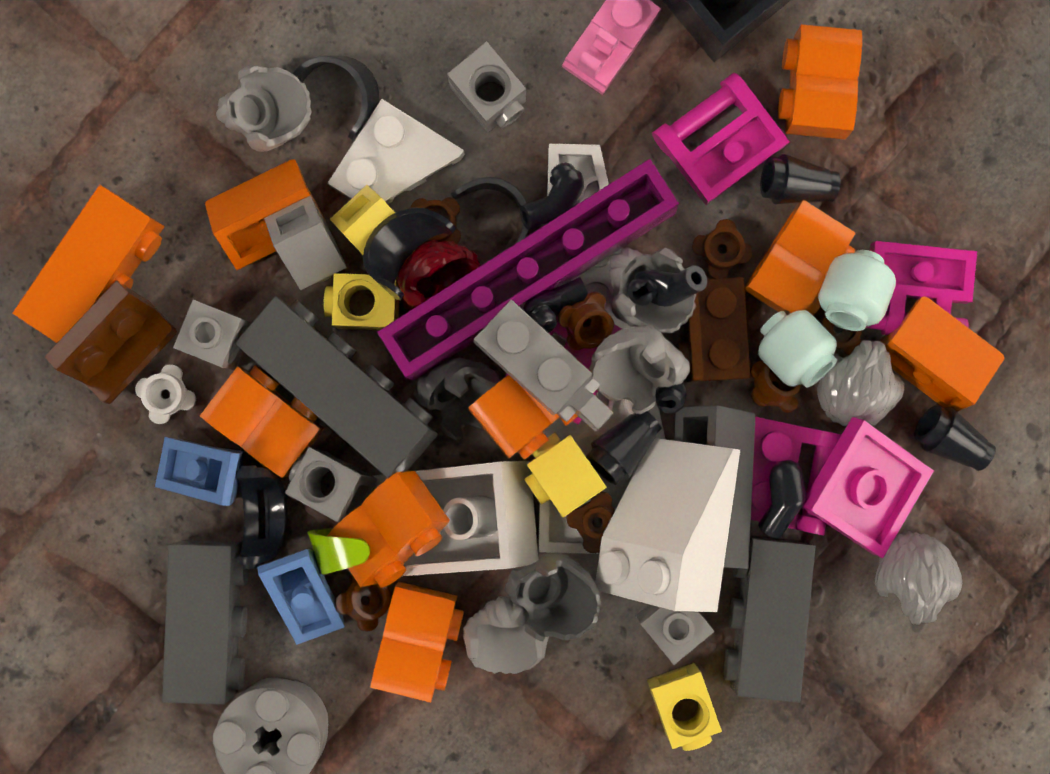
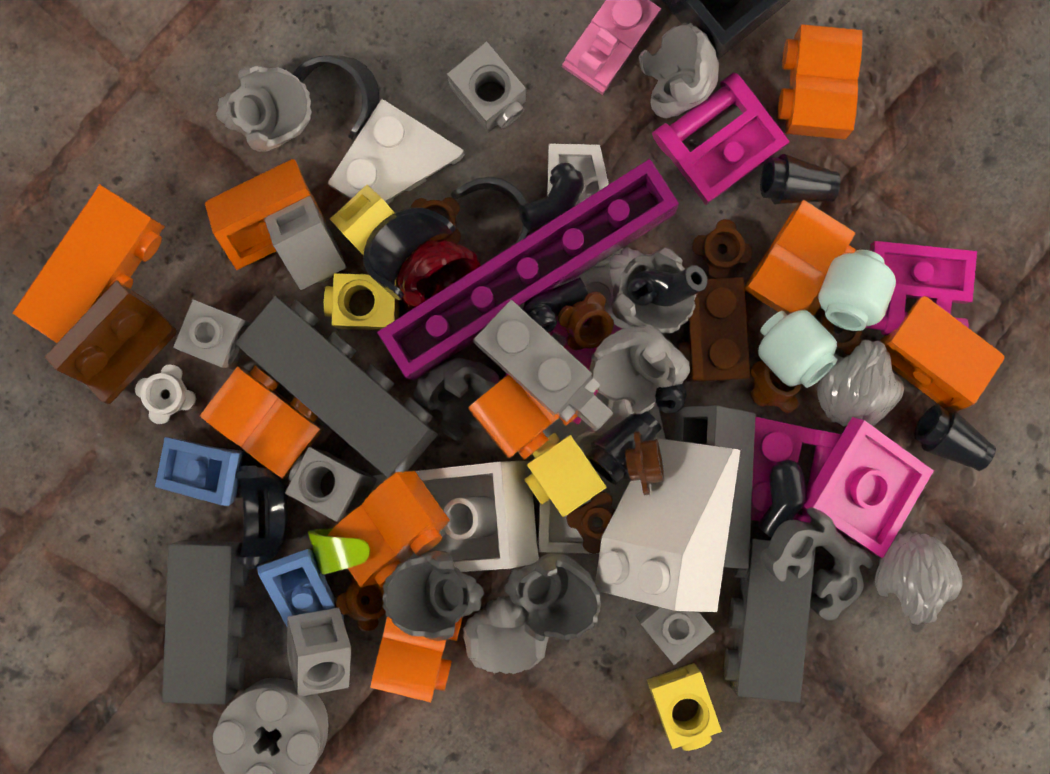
(318, 652): none -> light grey brick
(430, 596): none -> dark grey hair
(645, 462): none -> reddish brown plate
(684, 70): none -> light grey hair
(792, 550): none -> dark grey helmet

